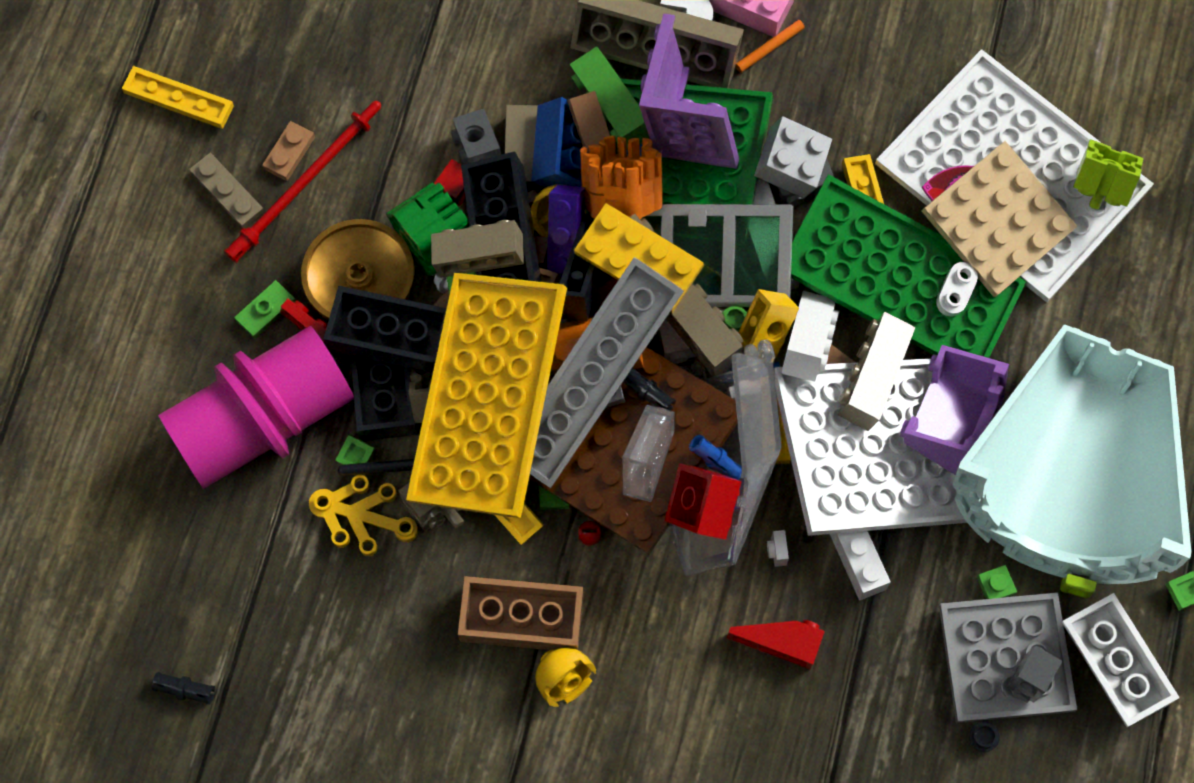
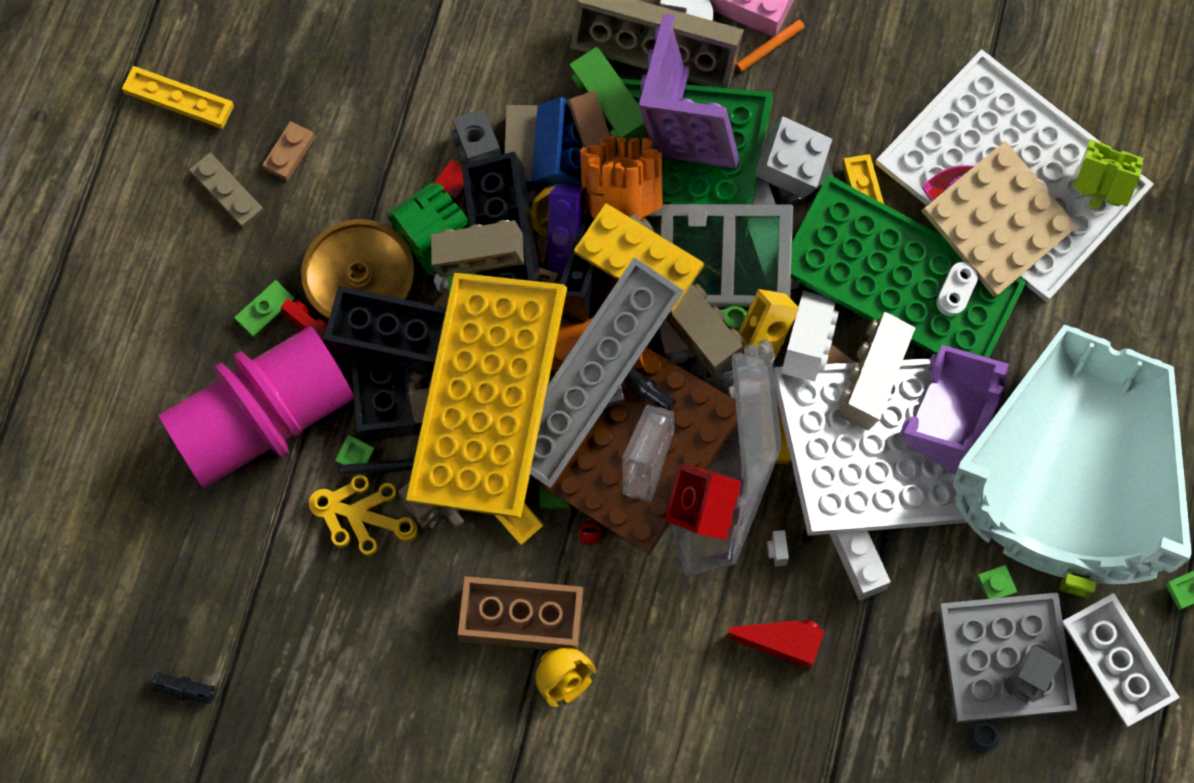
(250, 235): red bar -> none
(715, 457): blue pin -> none

